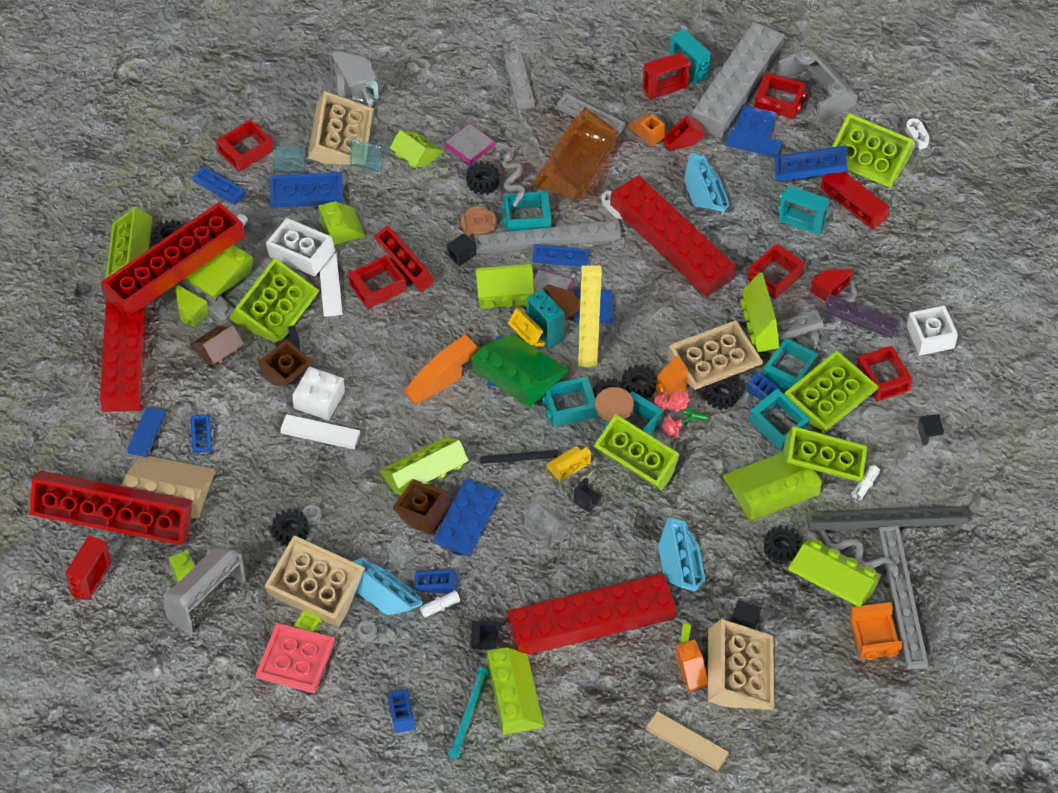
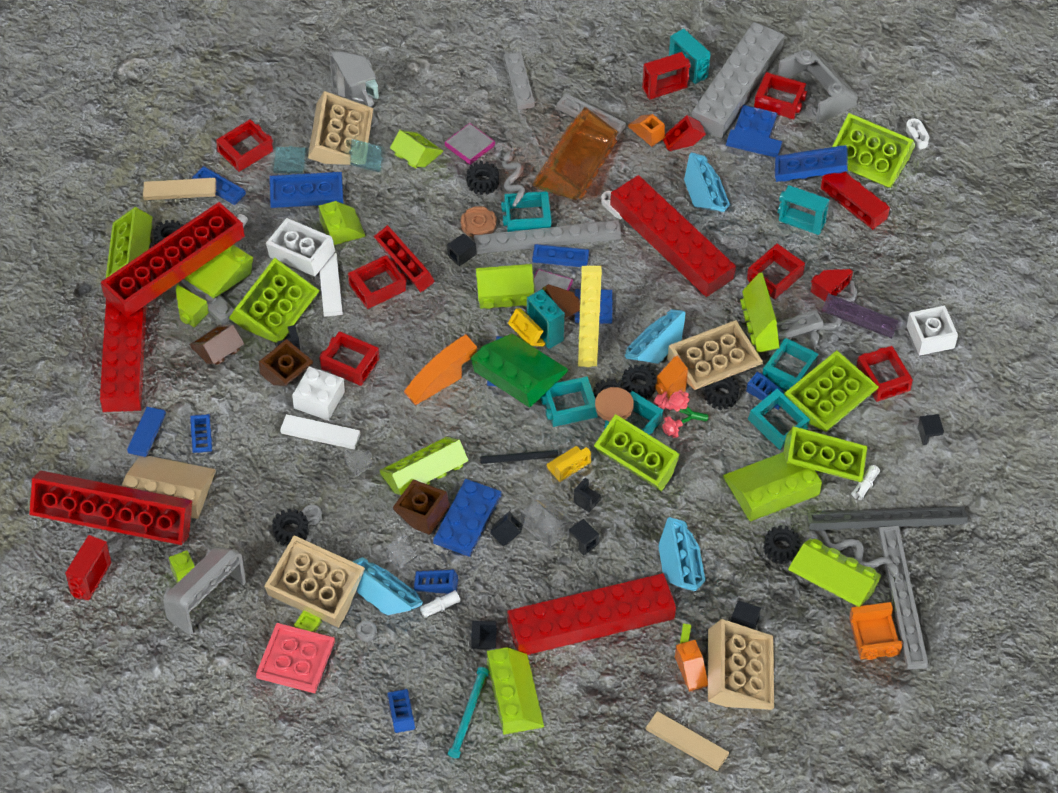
(179, 189): none -> tan tile
(344, 371): none -> red window
(506, 528): none -> black panel
(585, 535): none -> black panel
(655, 340): none -> medium azure wedge

